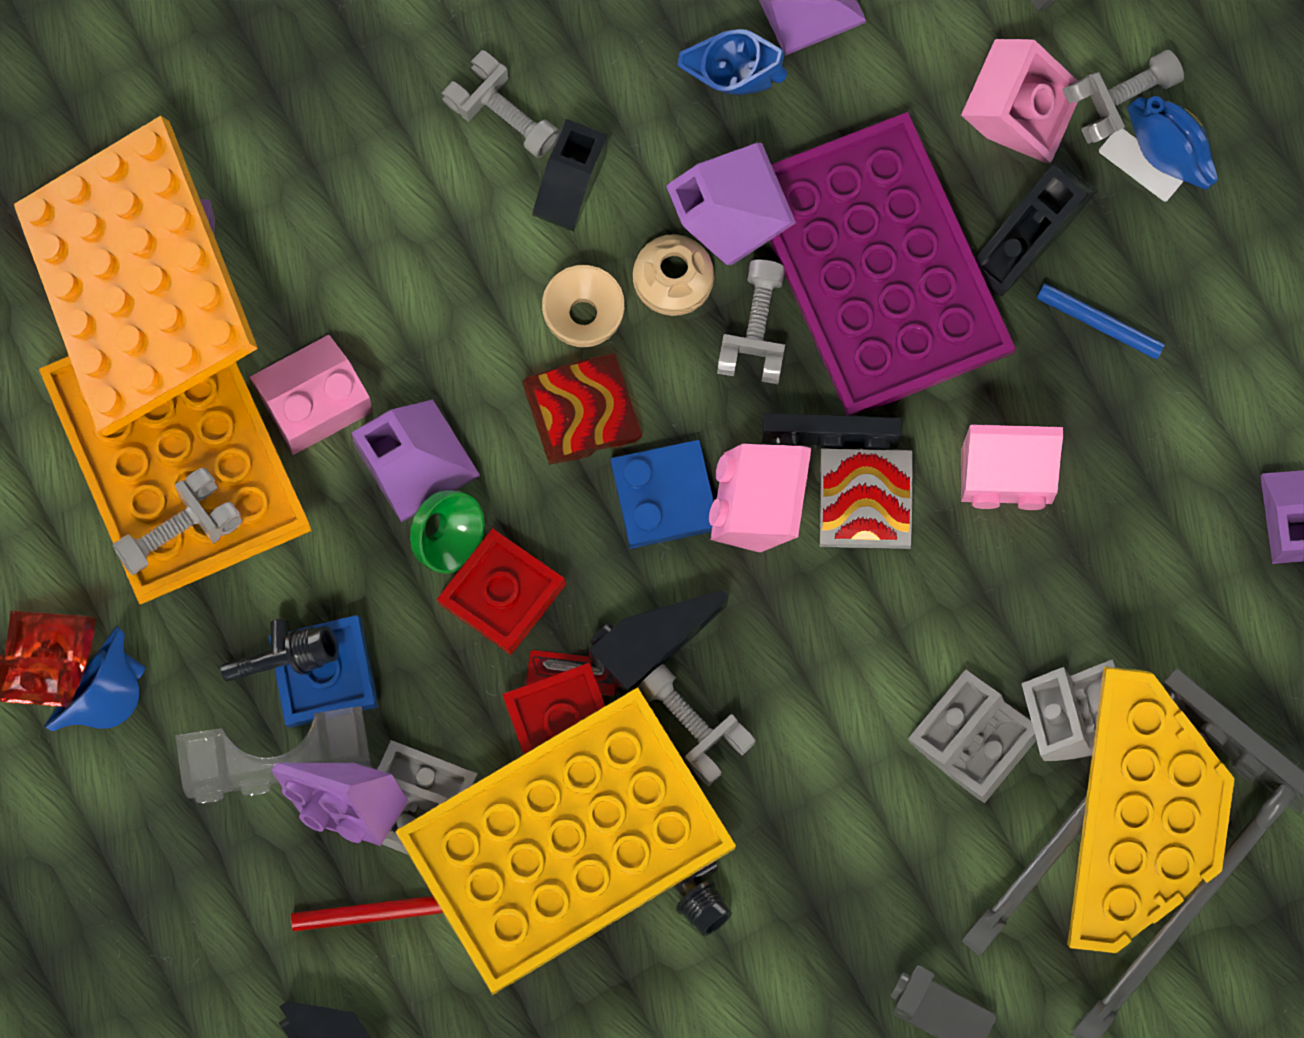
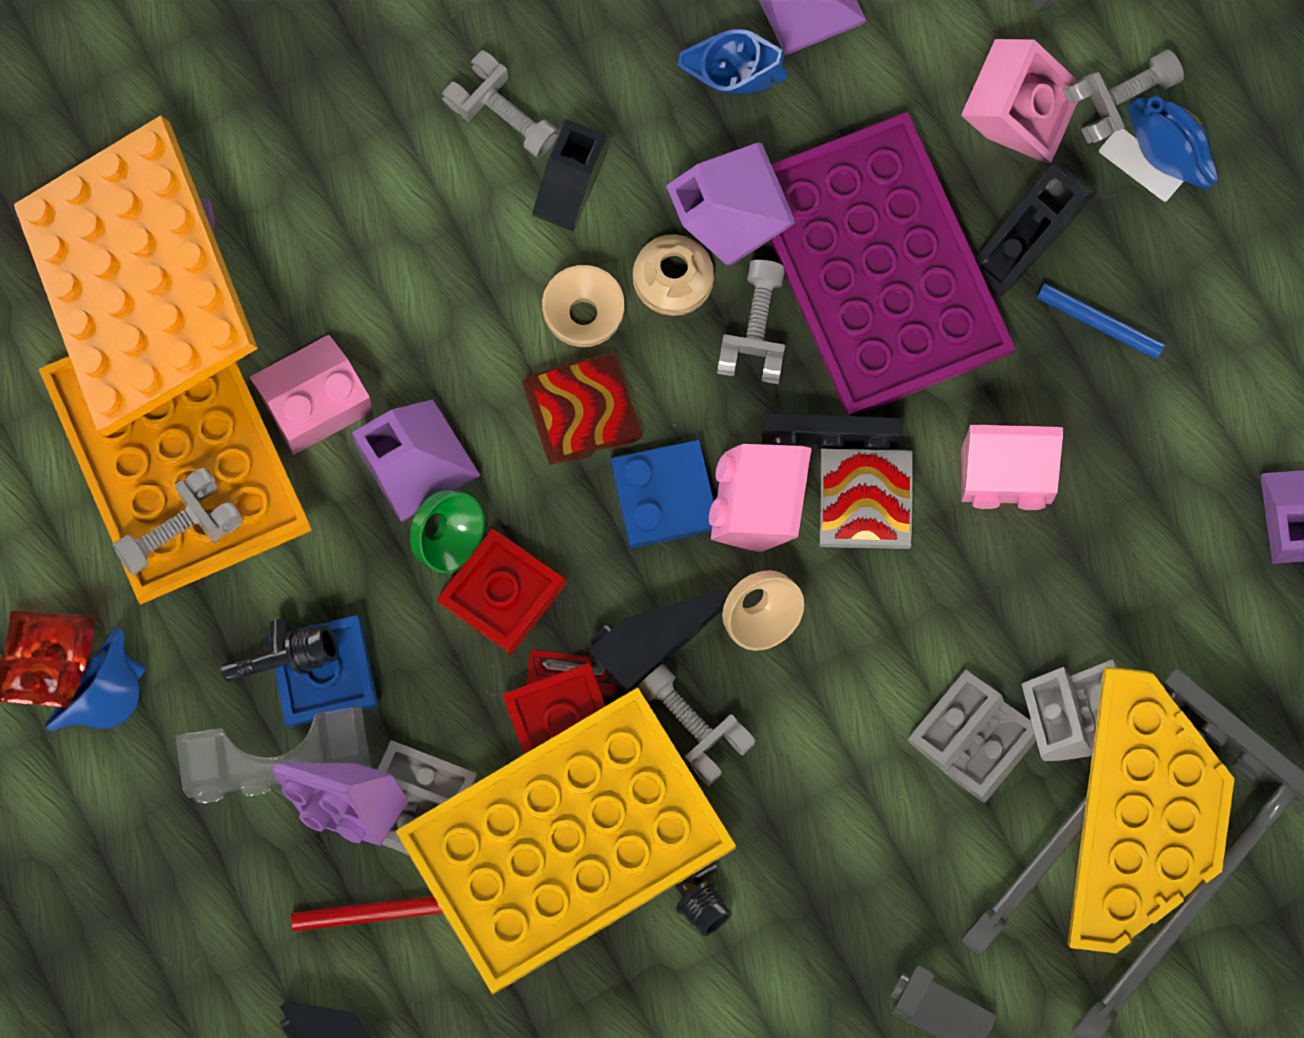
(771, 618): none -> tan piece

